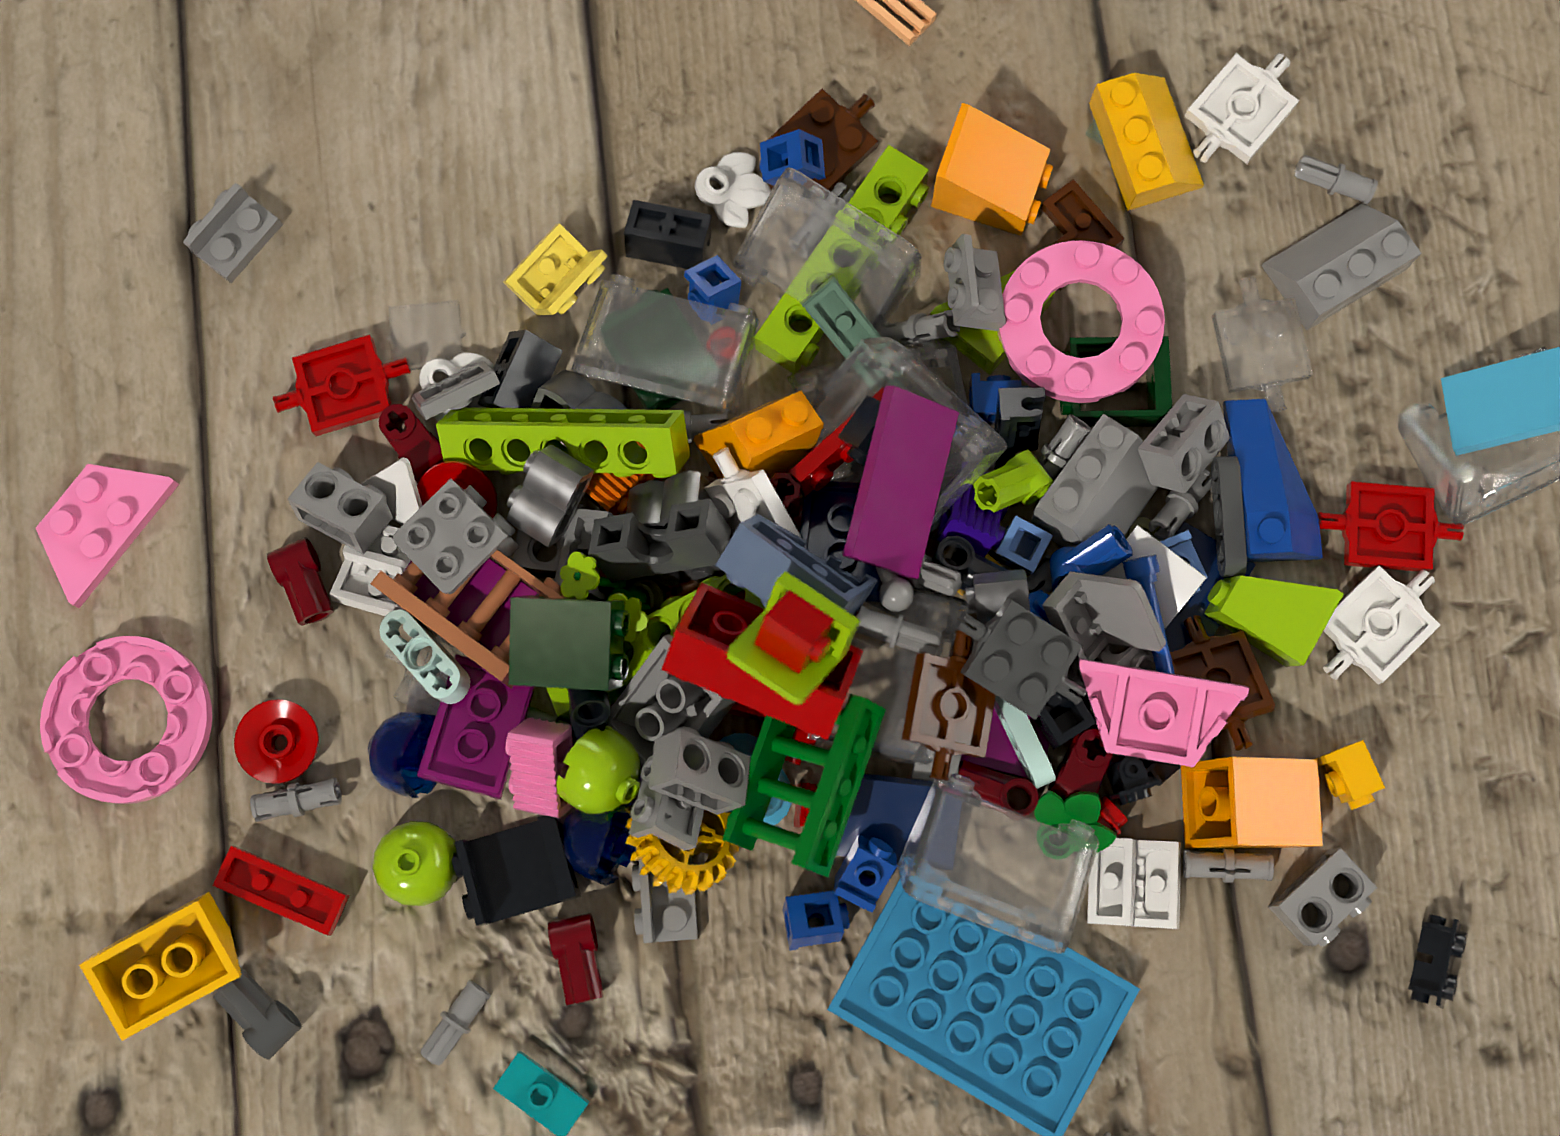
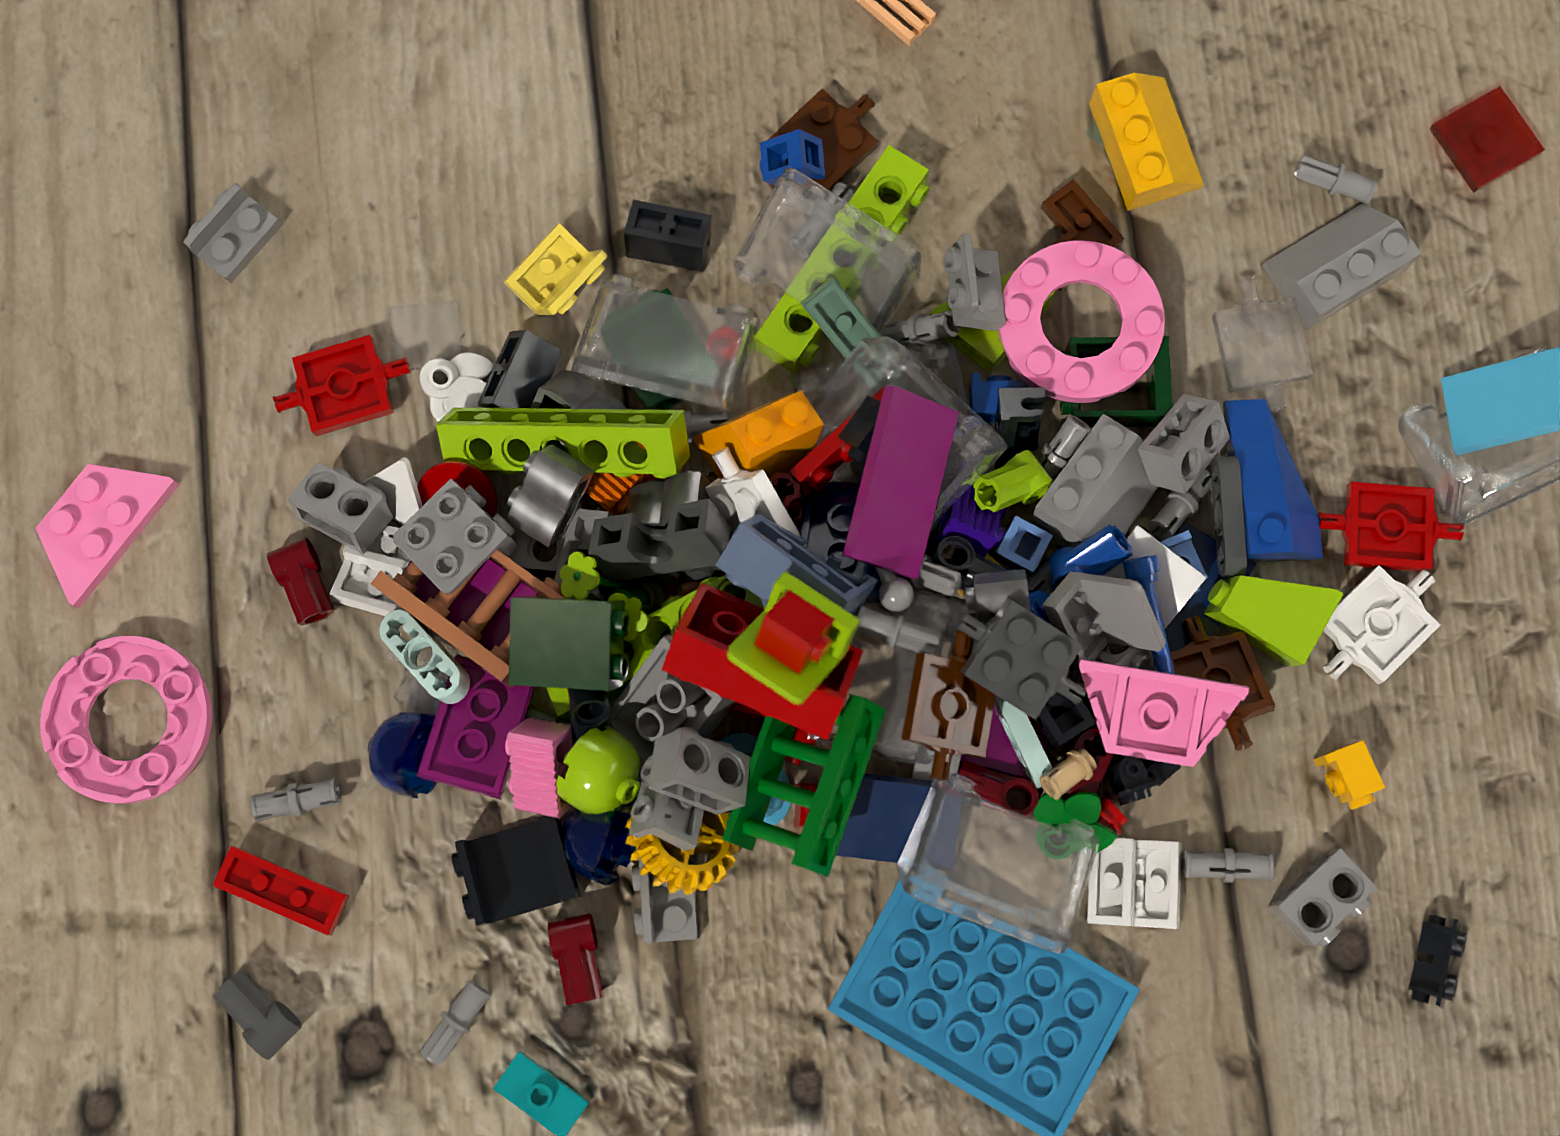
(163, 966): yellow slope -> none
(257, 736): red dish -> none
(414, 443): dark red piece -> none
(415, 863): lime cylinder -> none
(455, 390): light grey plate -> none
(706, 285): blue brick -> none
(739, 189): white plate -> none
(821, 905): blue brick -> none
(857, 886): blue brick -> none
(991, 173): light orange slope -> none
(1068, 773): none -> tan pin
(1241, 108): white plate -> none
(1251, 803): light orange slope -> none
(1487, 139): none -> clear red tile

